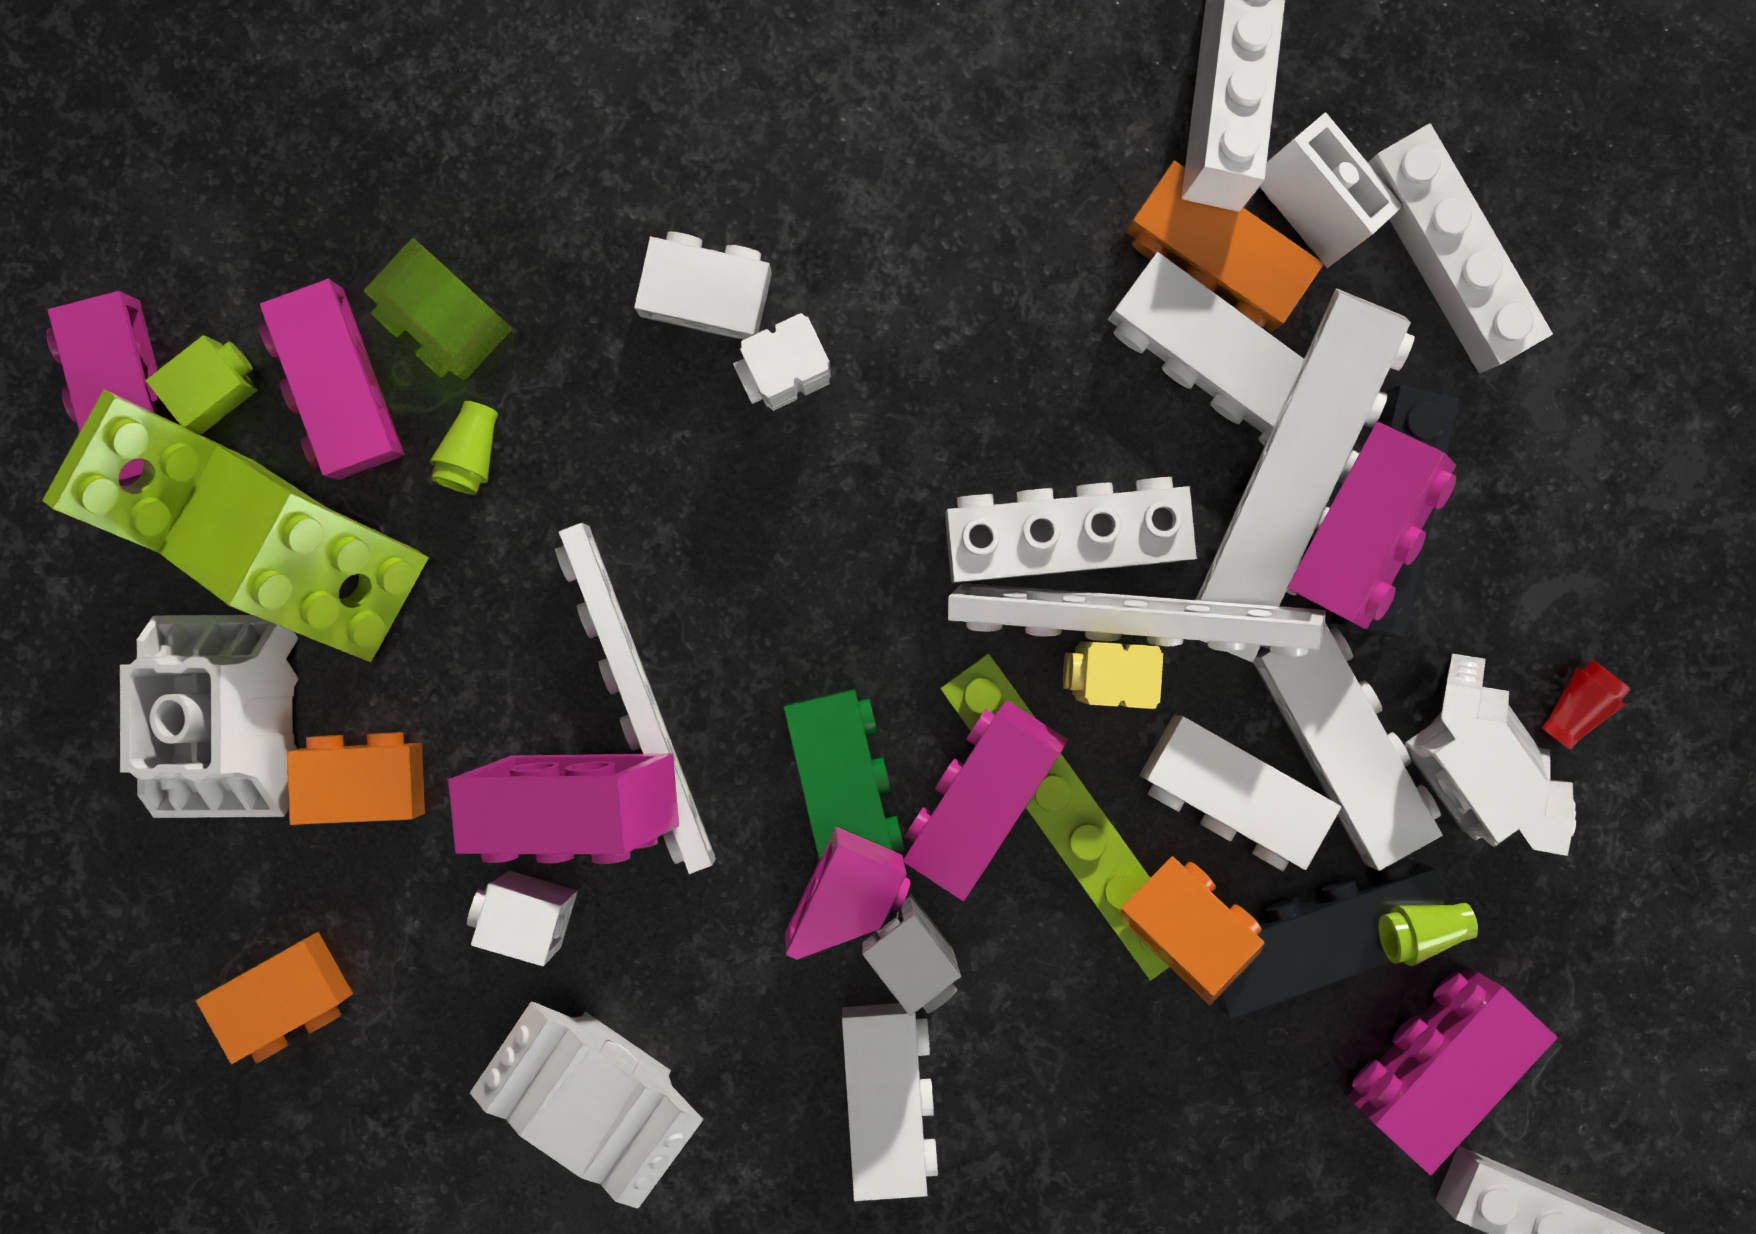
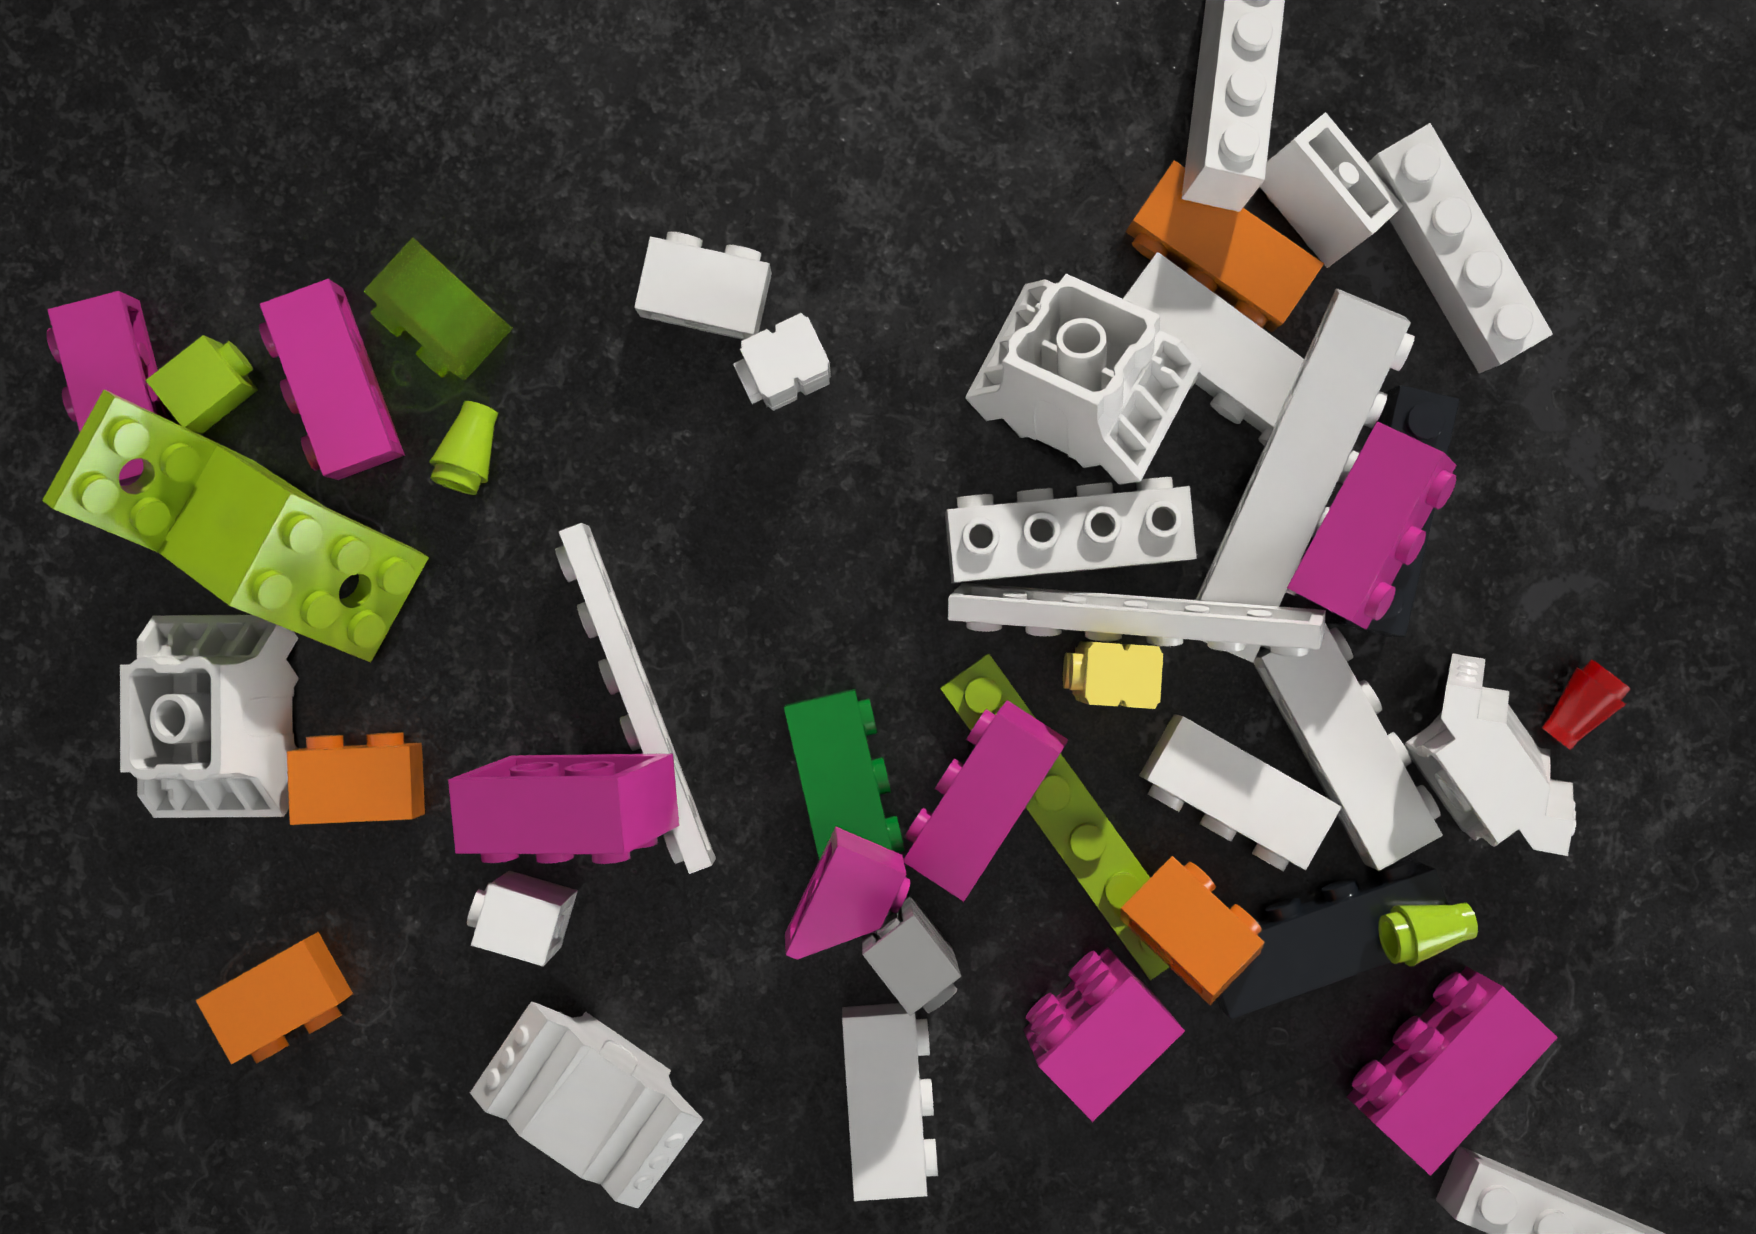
(1085, 376): none -> white slope
(1099, 1032): none -> dark pink brick

